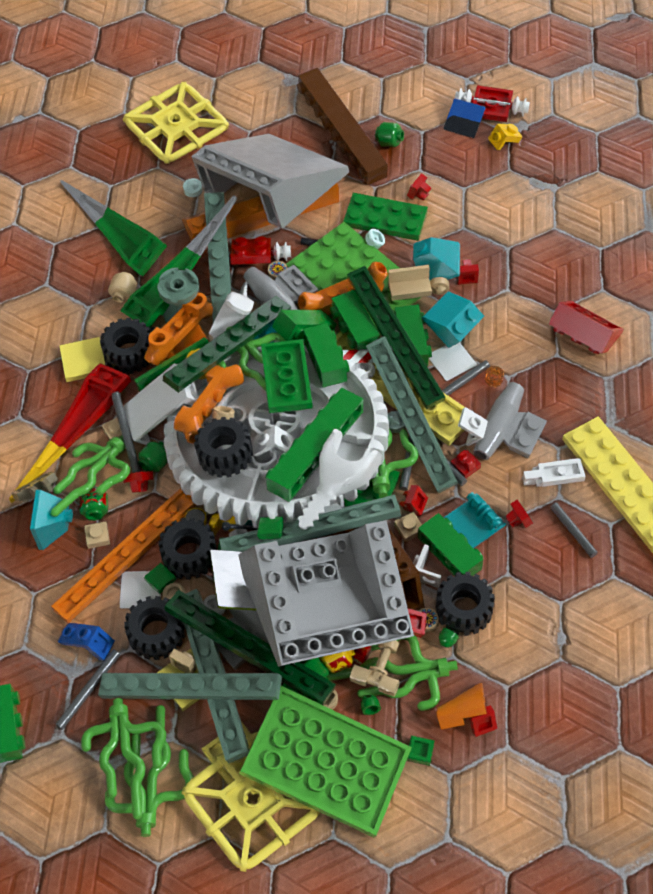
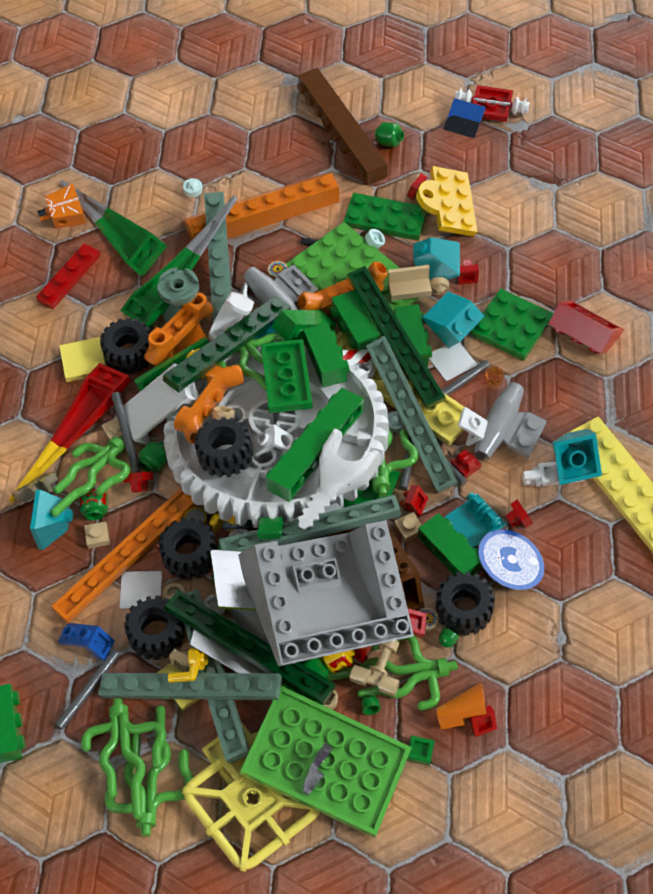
(63, 208): none -> orange torso
(68, 276): none -> red plate
(122, 286): tan head -> none
(159, 578): green tile -> none
(174, 130): light yellow plate -> none
(197, 662): none -> yellow plate
(222, 655): none -> white sticker
(256, 251): red plate -> none
(281, 172): light grey slope -> none
(314, 775): none -> slope
(419, 563): white bracket -> none
(449, 201): none -> yellow plate
(504, 133): yellow bracket -> none
(511, 559): none -> piece
(512, 324): none -> green plate
(573, 529): dark grey bar -> none
(577, 456): none -> teal slope

